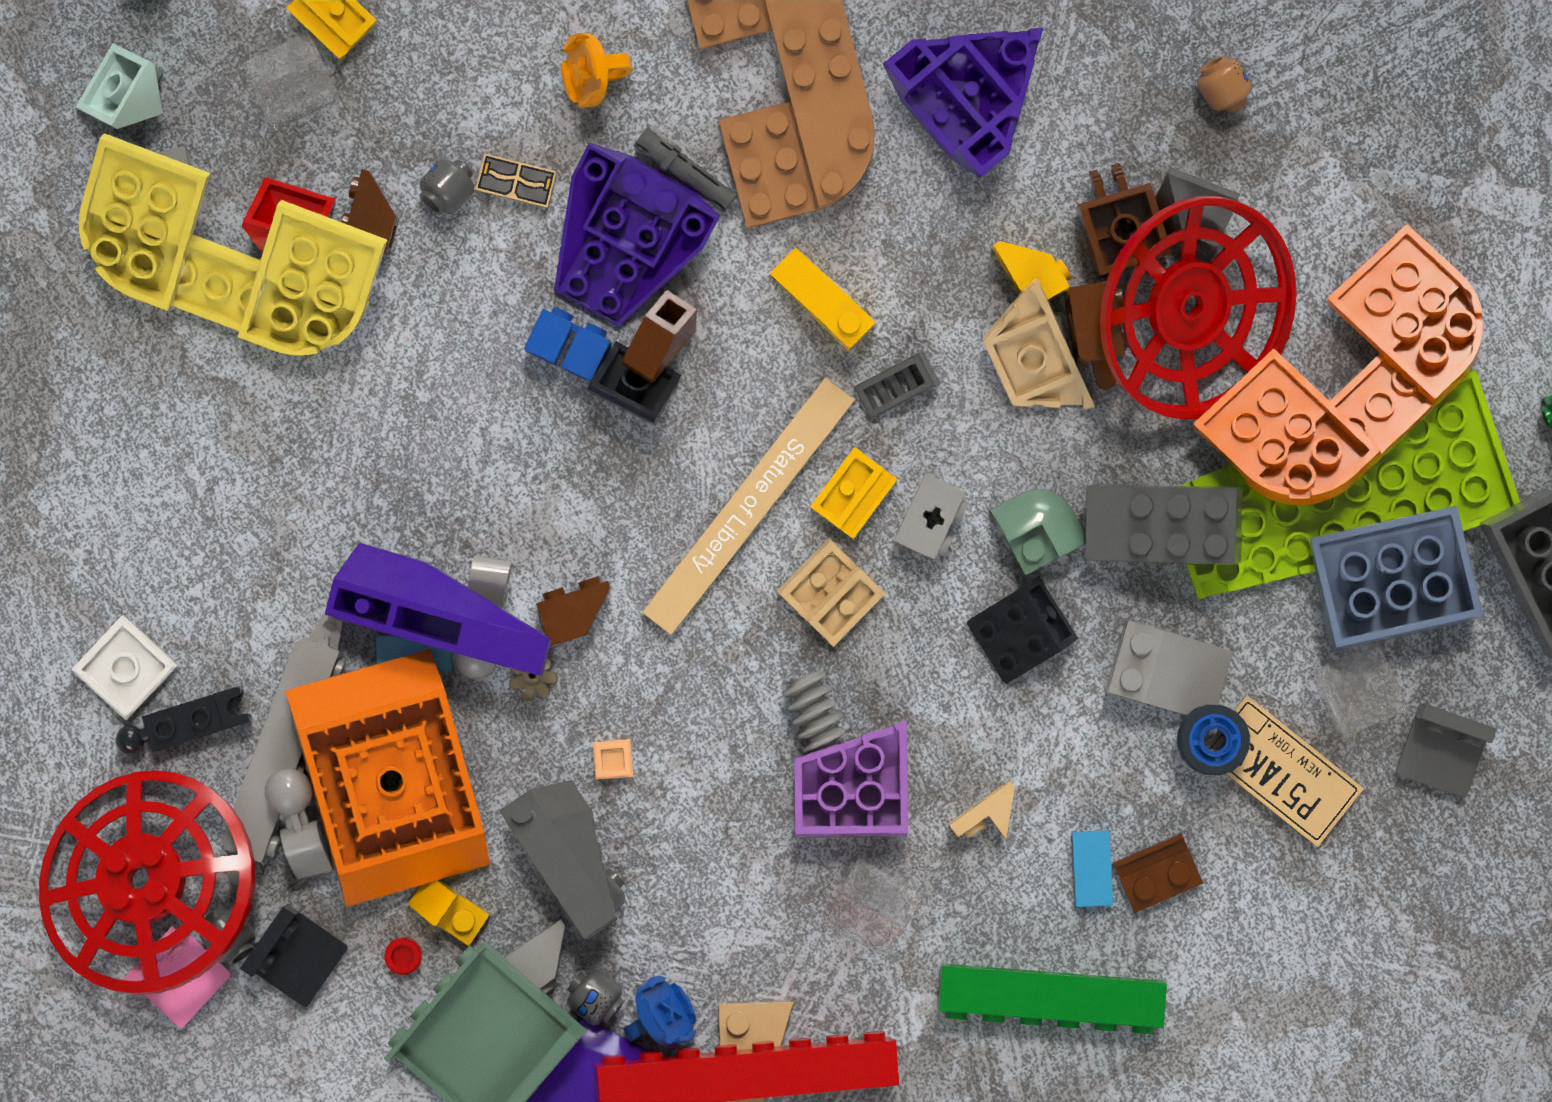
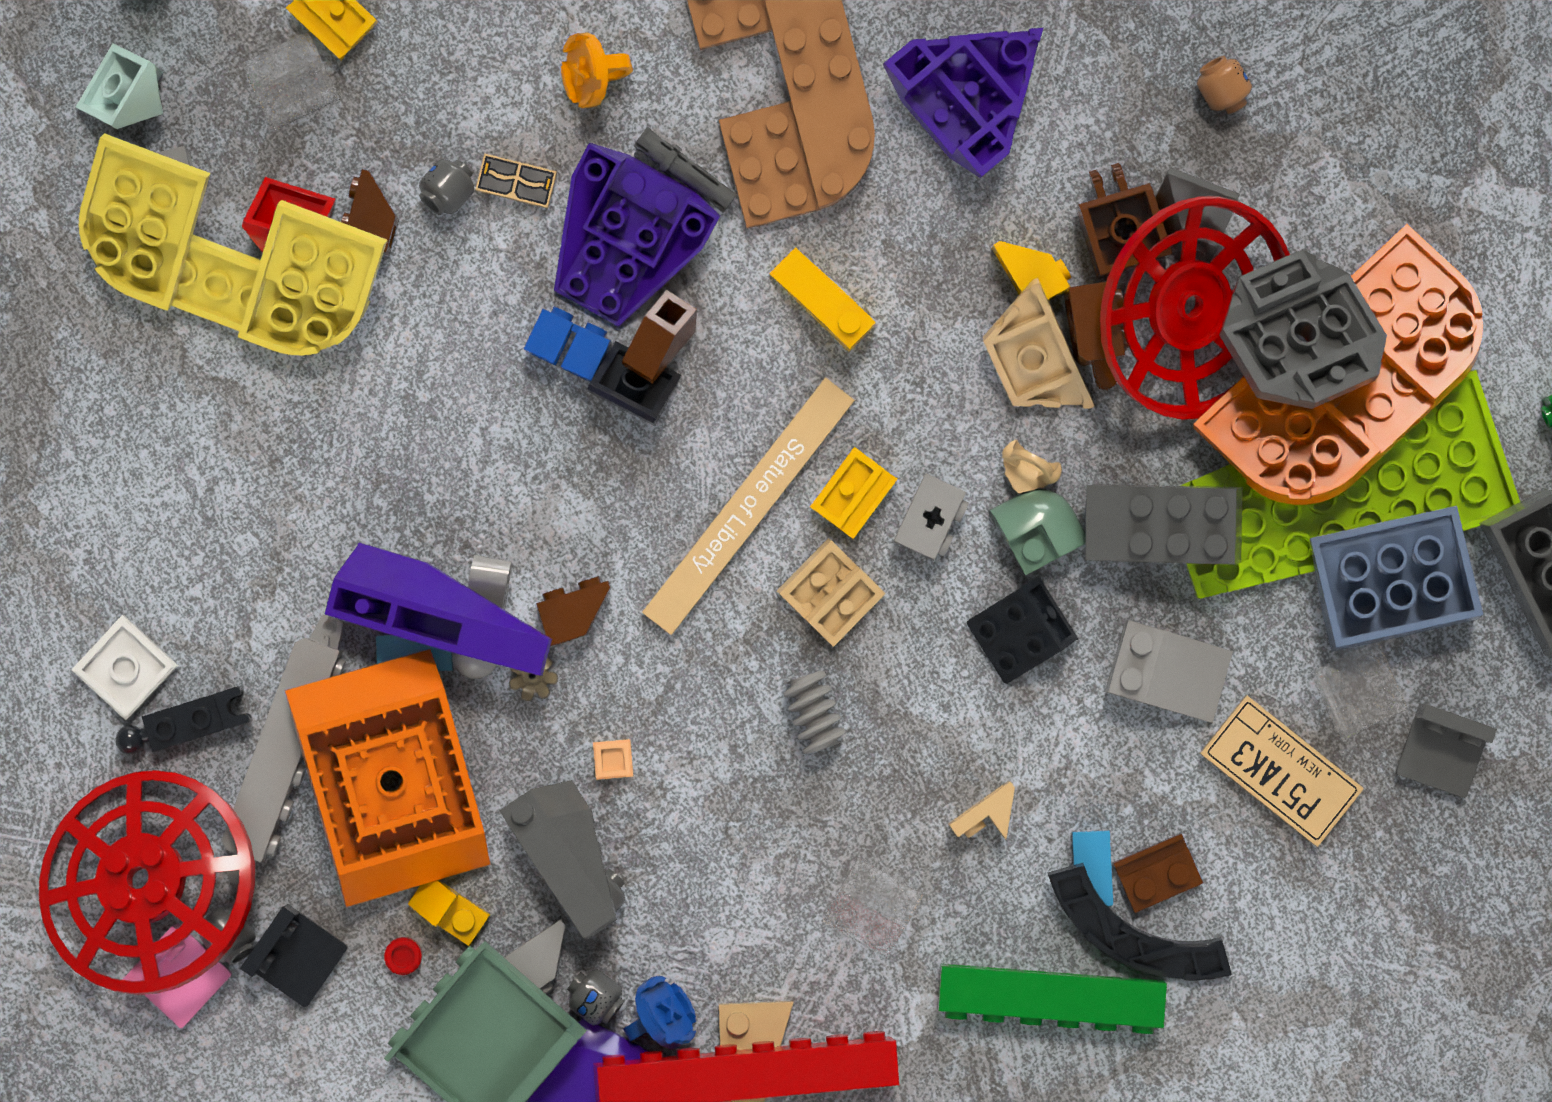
(303, 841): light grey beam -> none
(854, 788): medium lavender wedge -> none
(925, 370): dark grey slope -> none
(1028, 470): none -> tan piece
(1129, 944): none -> black tile
(1234, 733): wheel -> none
(1310, 301): none -> dark grey piece

